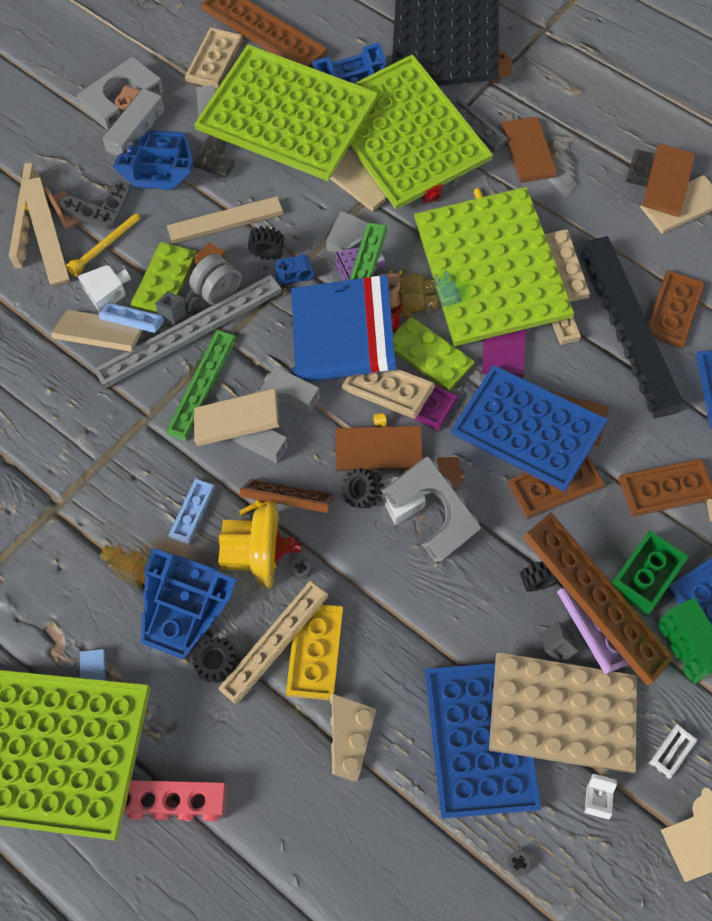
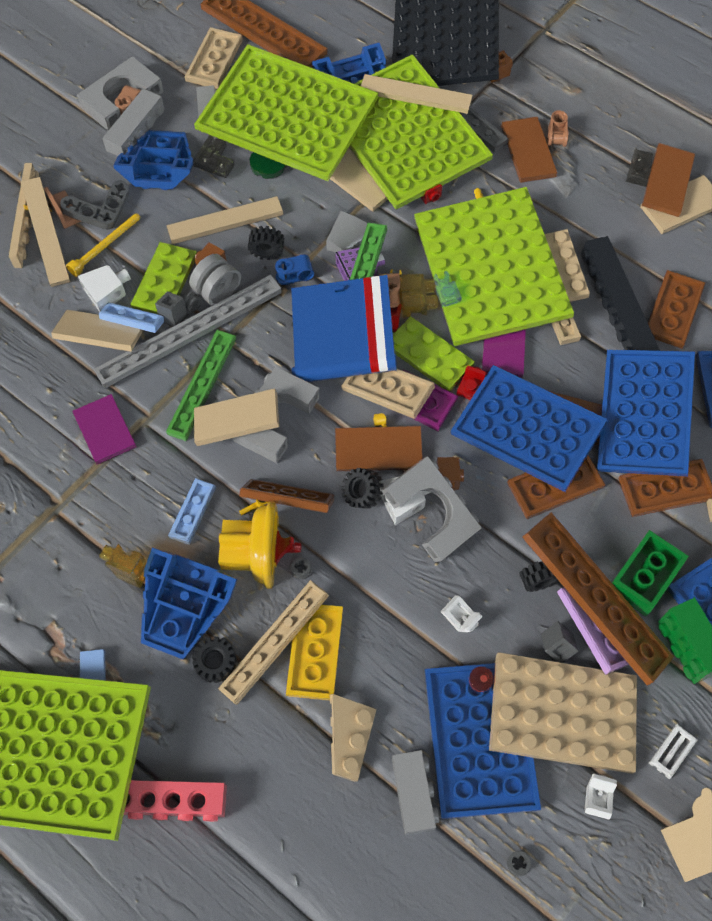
(104, 429): none -> magenta tile
(265, 166): none -> dark green tile
(414, 792): none -> light grey brick
(418, 94): none -> tan tile
(461, 615): none -> white bracket
(471, 381): none -> red bracket
(481, 679): none -> clear red tile
(558, 129): none -> nougat piece
(647, 412): none -> blue plate

